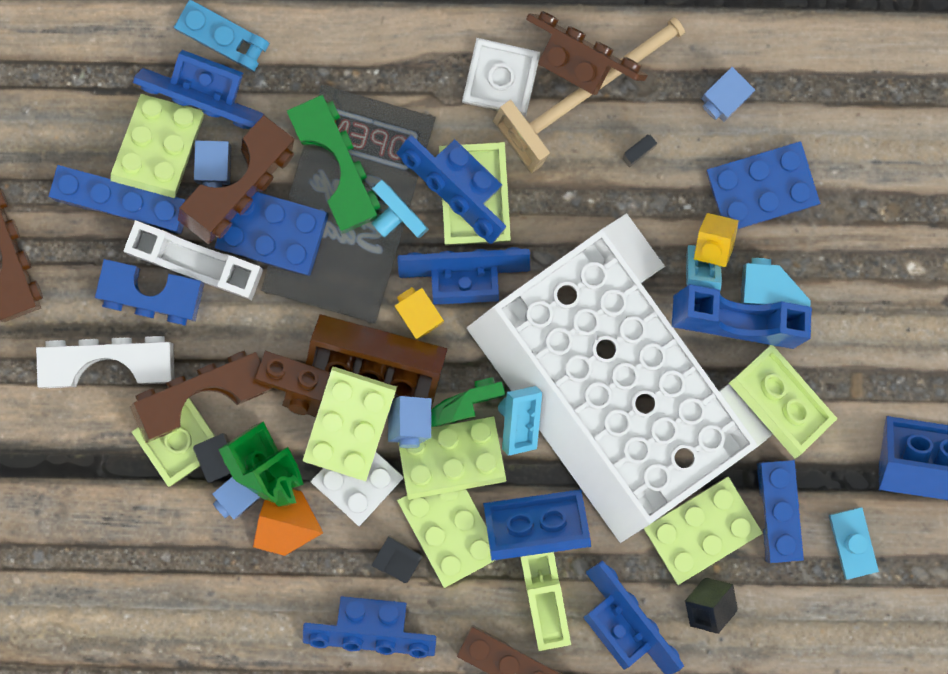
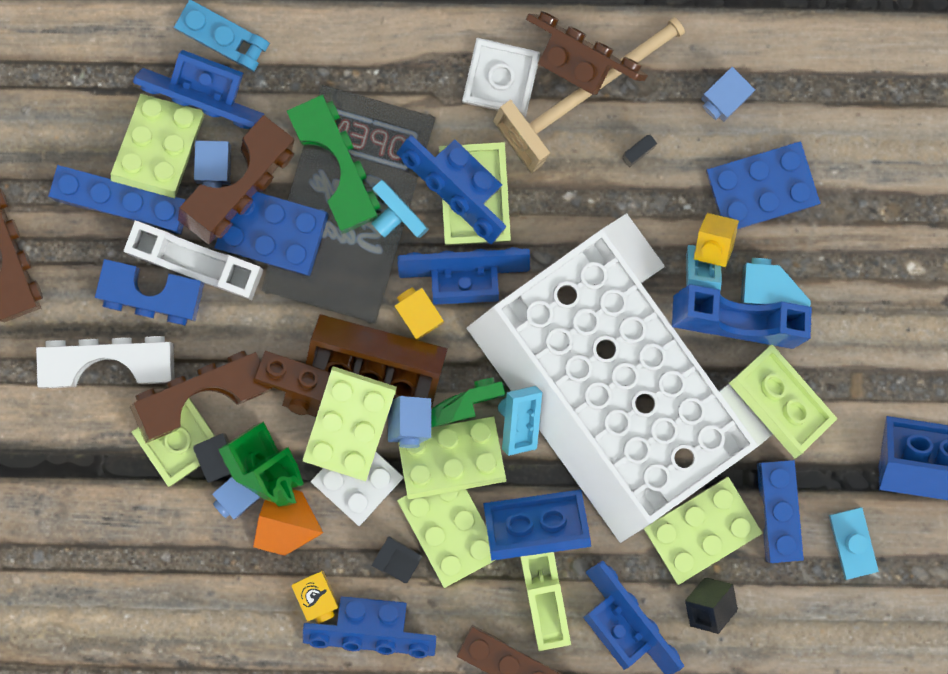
(316, 597): none -> yellow brick

